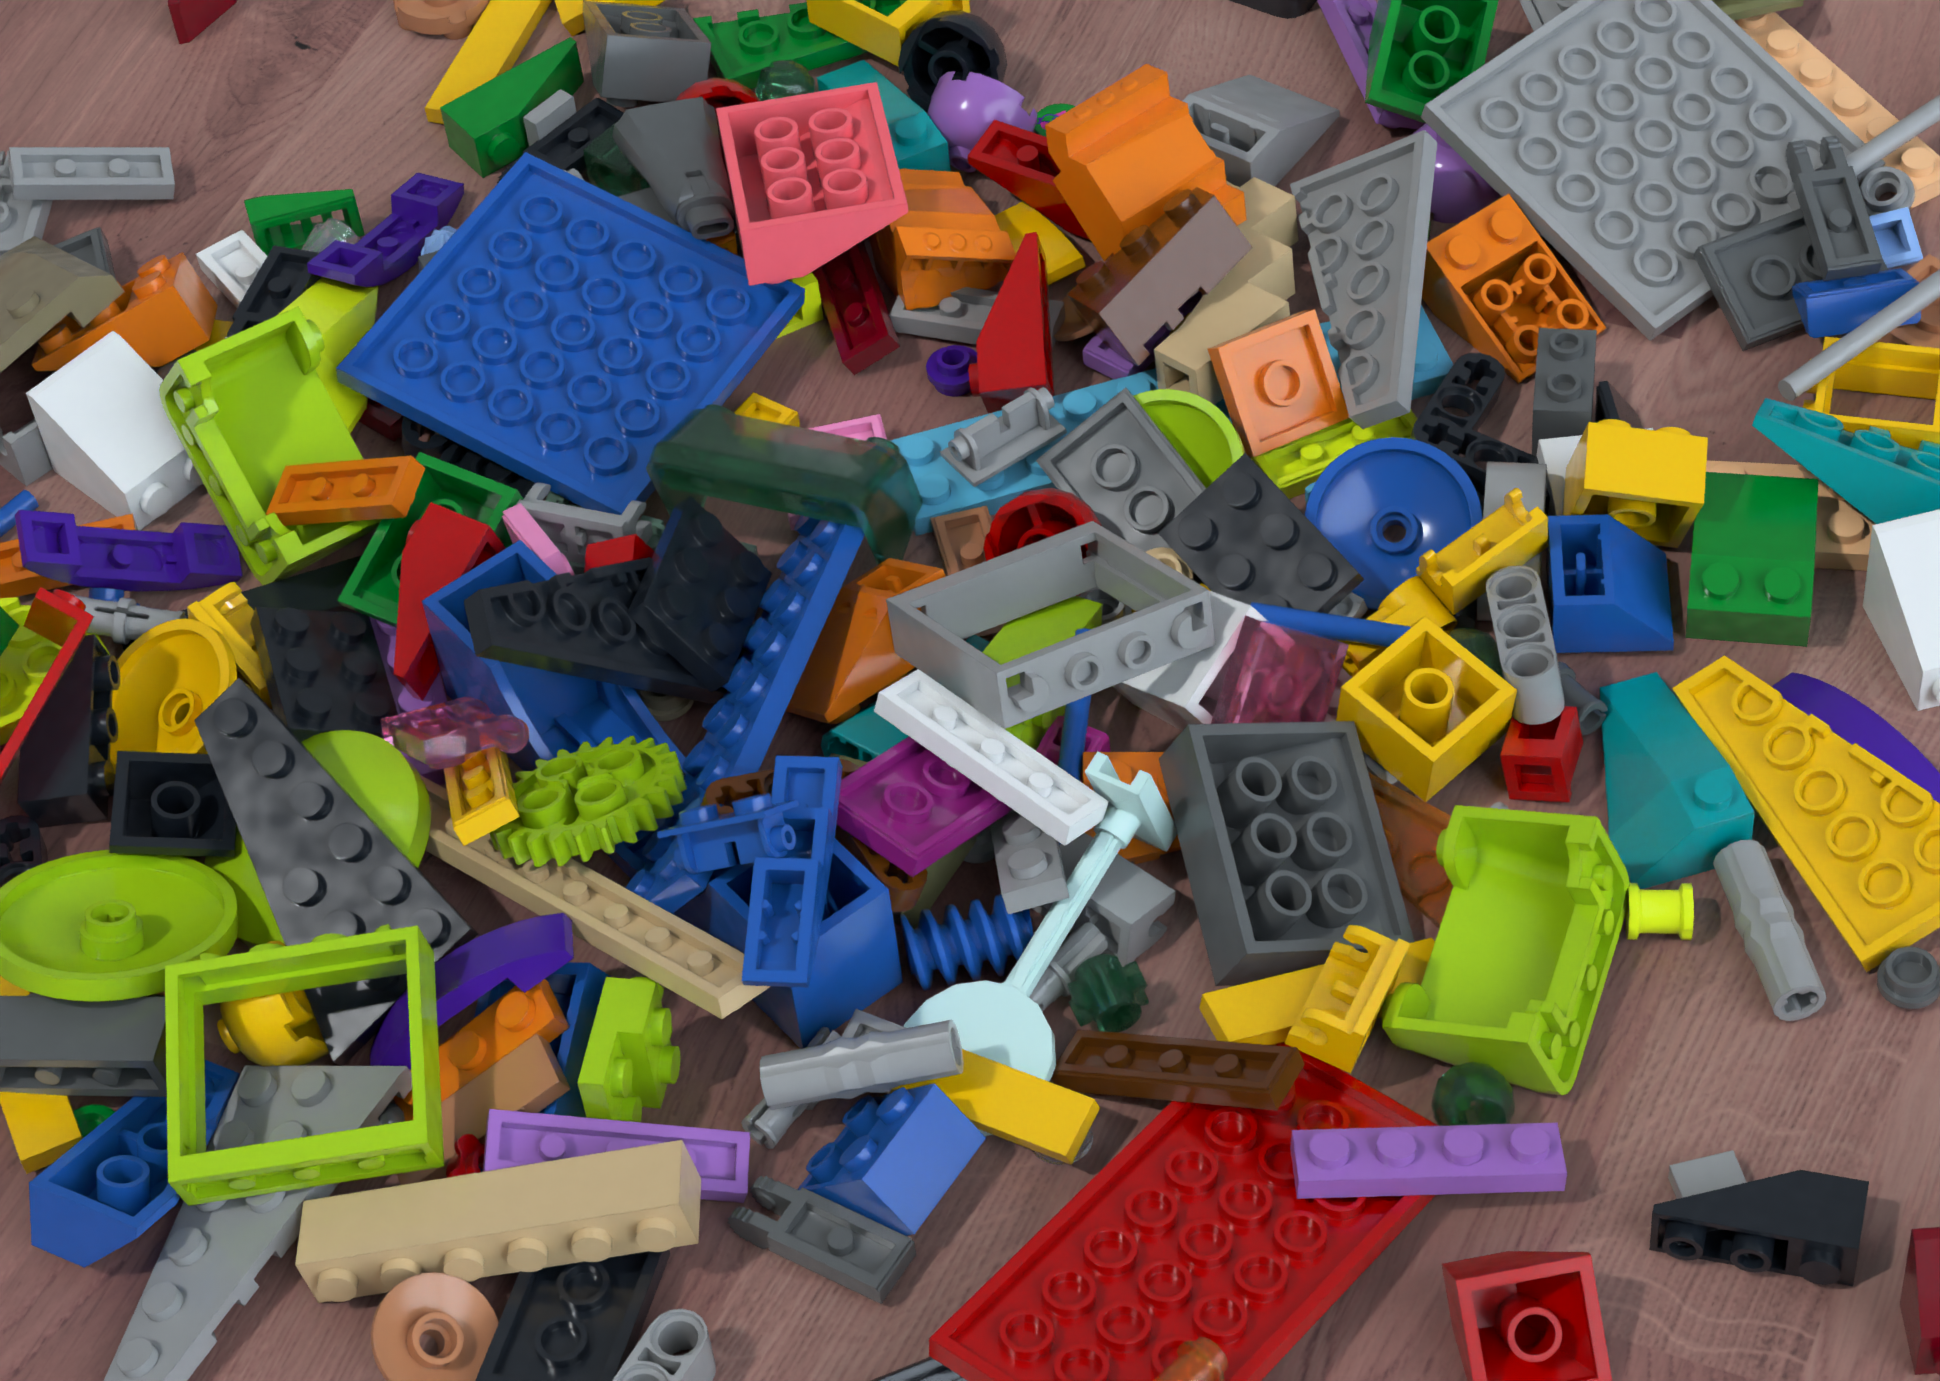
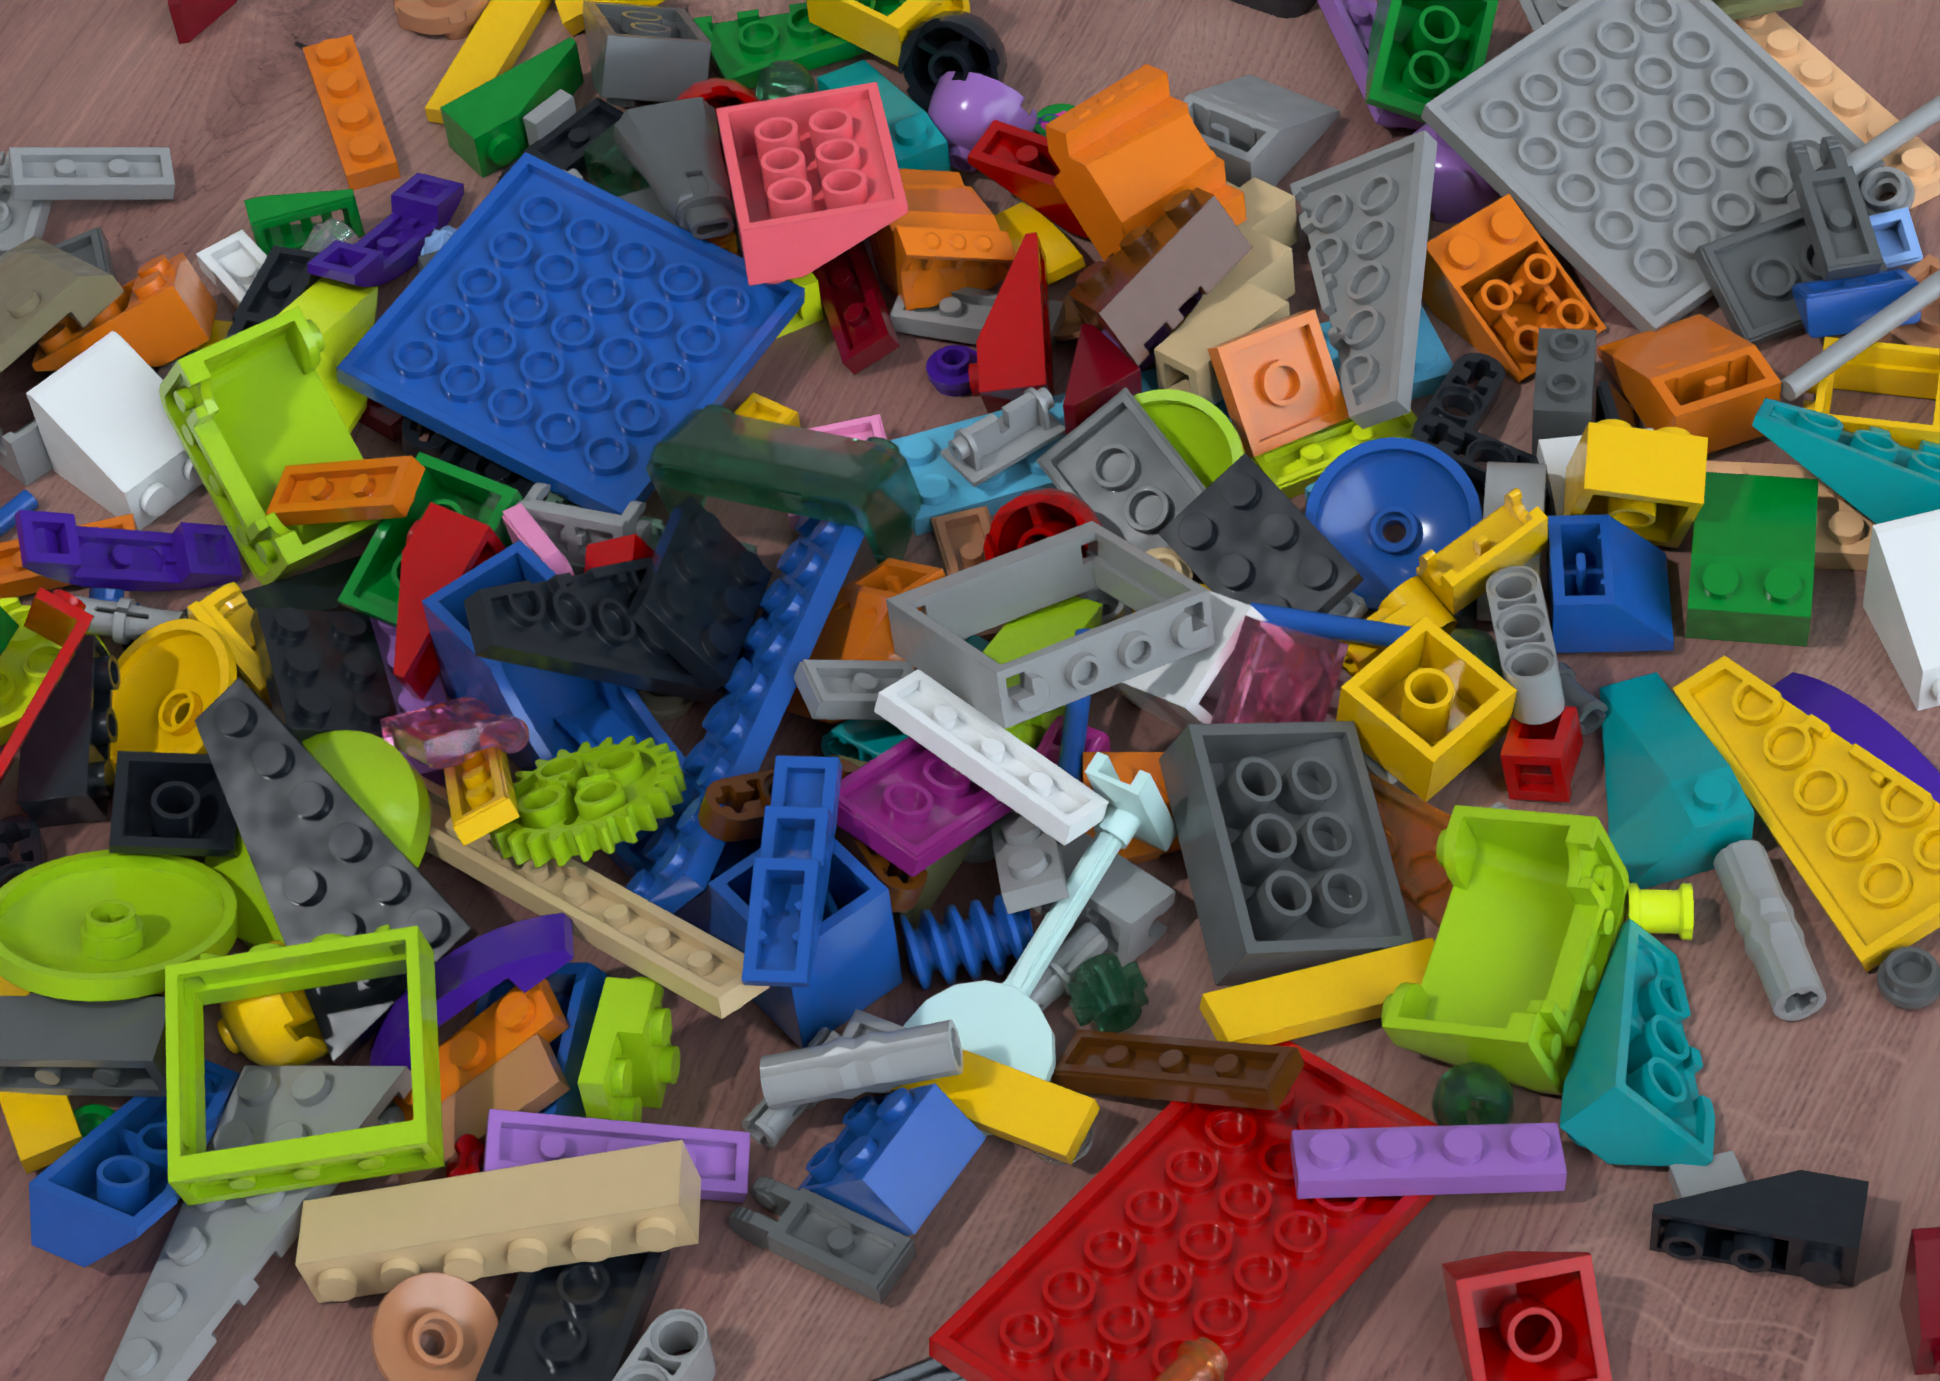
(351, 112): none -> orange plate
(754, 825): blue hinge -> none
(846, 686): none -> light grey hinge
(1096, 376): none -> dark red slope
(1348, 997): yellow hinge -> none
(1633, 1072): none -> teal wedge
(1694, 379): none -> orange slope

